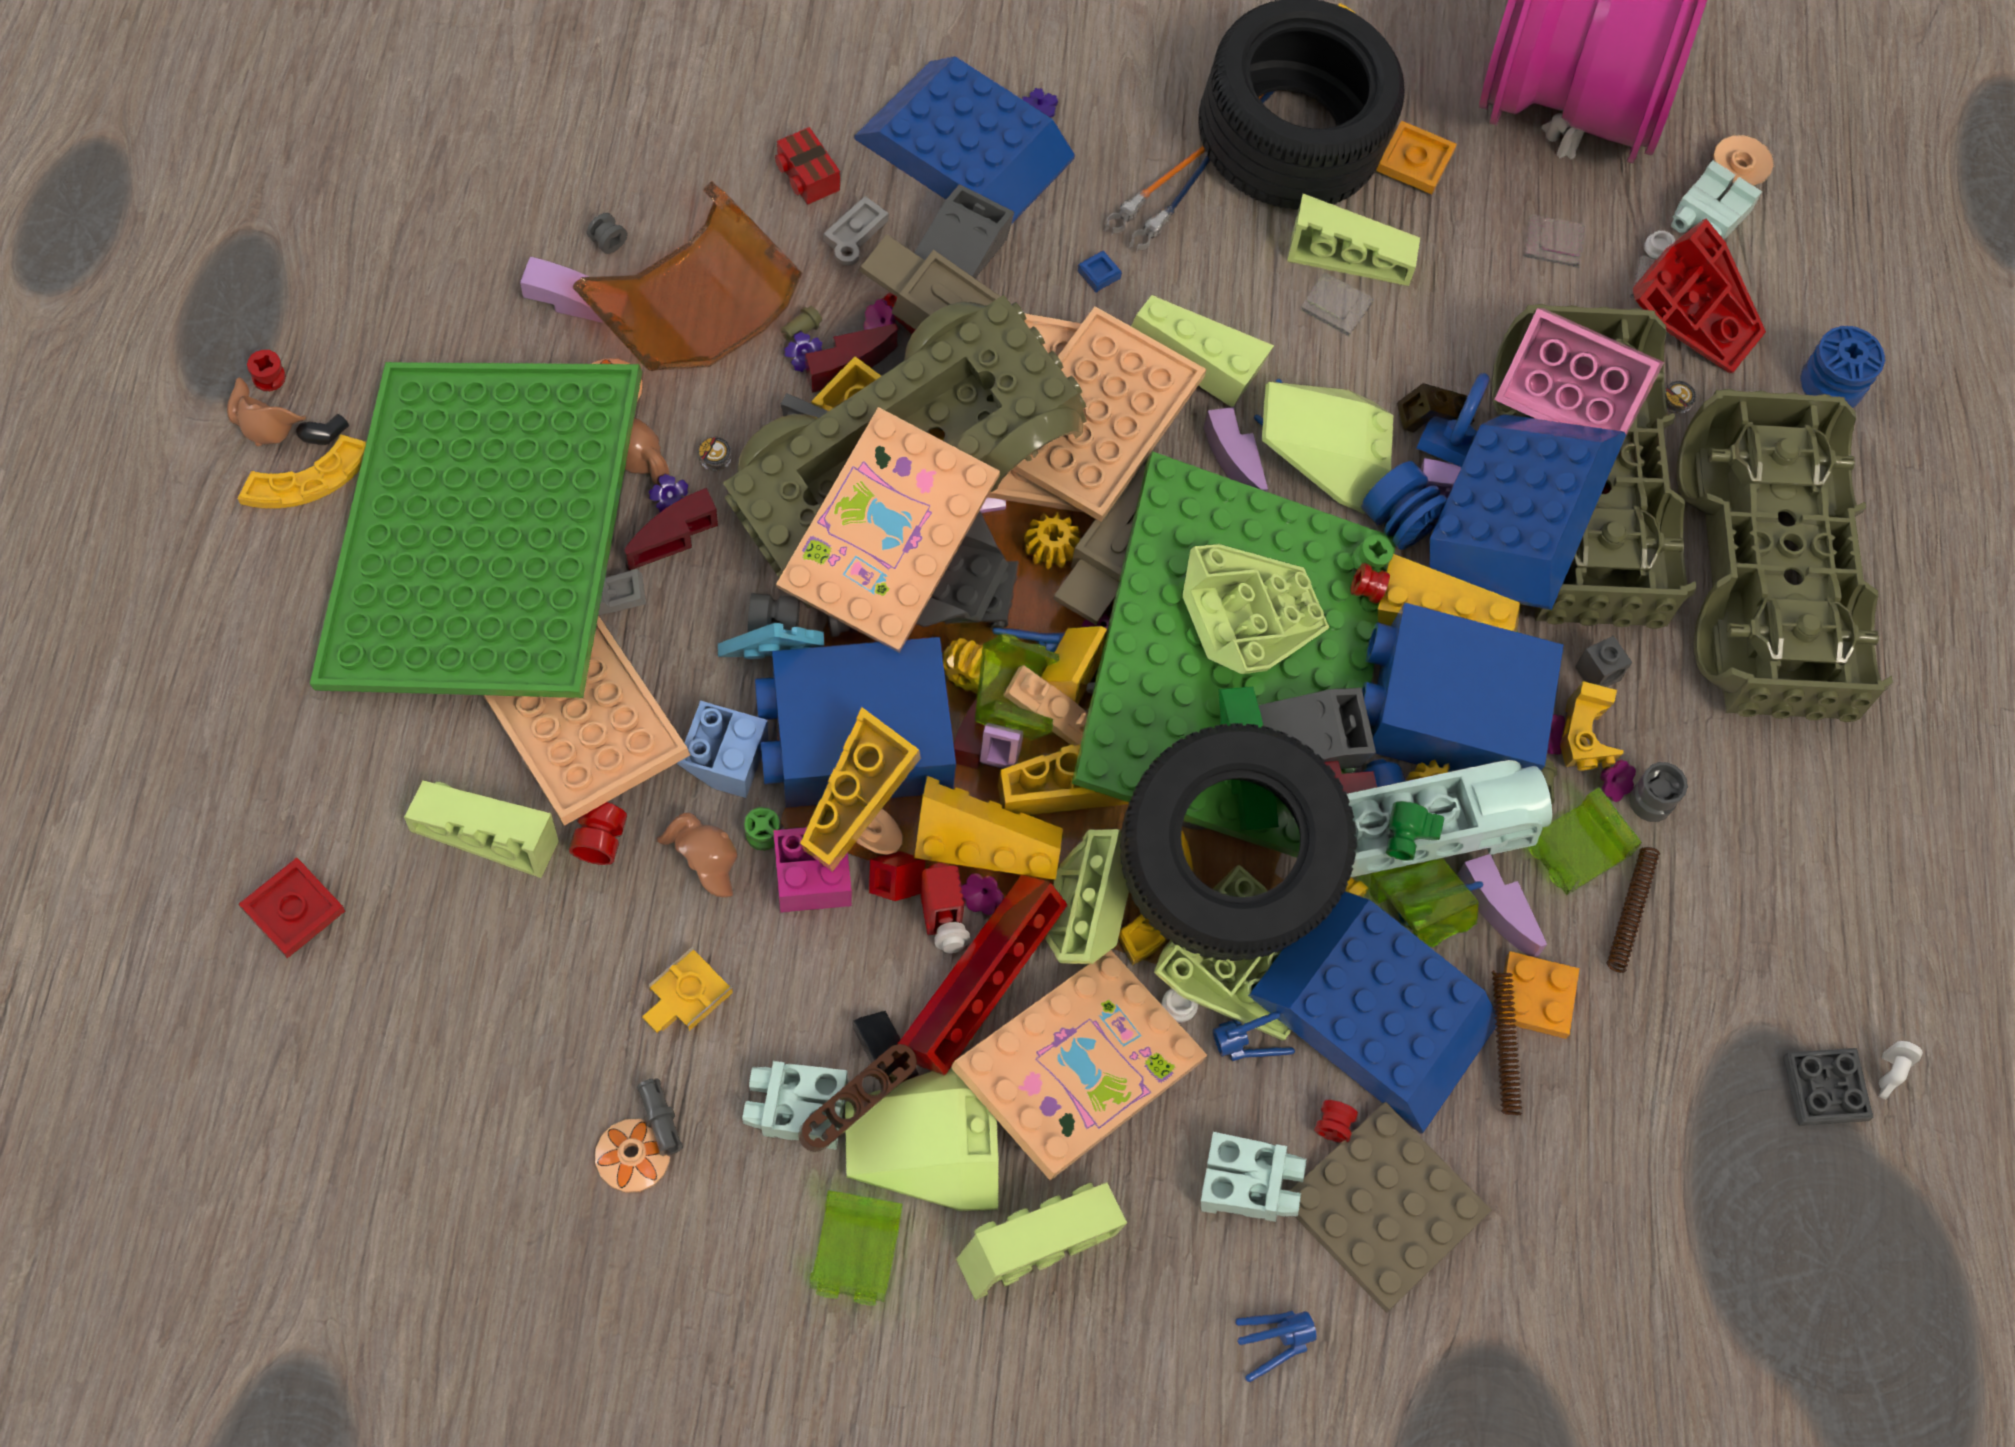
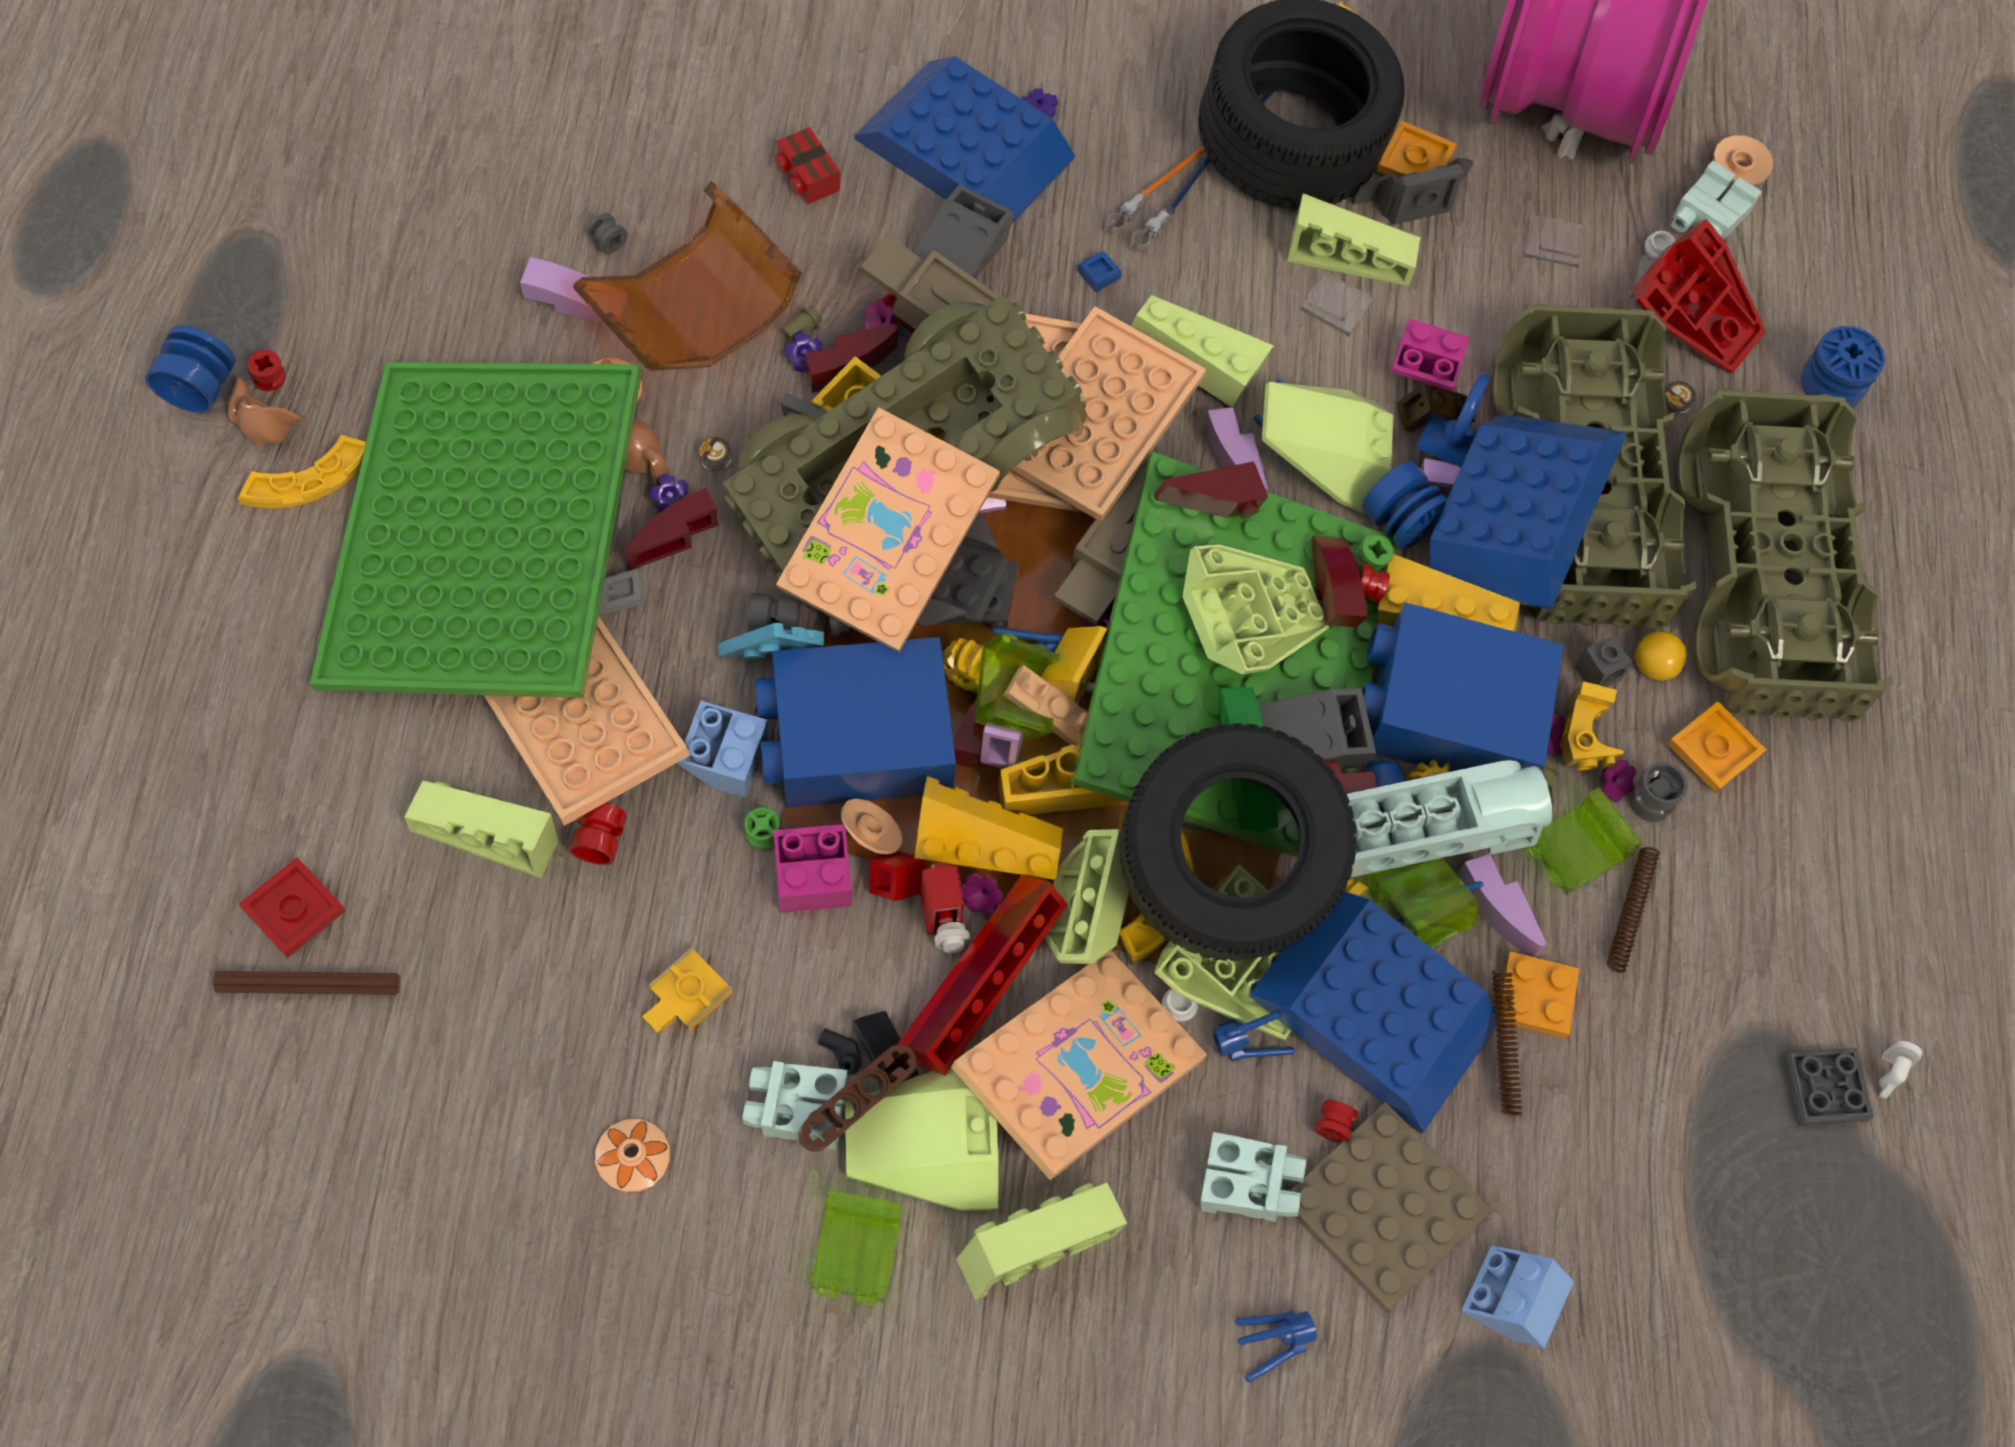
(190, 369): none -> blue wheel
(306, 982): none -> reddish brown axle
(322, 433): black arm -> none
(659, 1117): dark grey pin -> none
(706, 850): nougat hair -> none
(845, 1049): none -> black arm
(855, 229): light grey hinge -> none
(860, 785): yellow wedge -> none
(1060, 531): yellow gear -> none
(1218, 491): none -> dark red slope
(1338, 582): none -> dark red slope
(1411, 822): green piece -> none
(1416, 193): none -> dark grey piece
(1430, 354): none -> dark pink slope
(1518, 1295): none -> light blue slope
(1577, 375): bright pink slope -> none
(1660, 655): none -> yellow hair
(1716, 747): none -> light orange plate

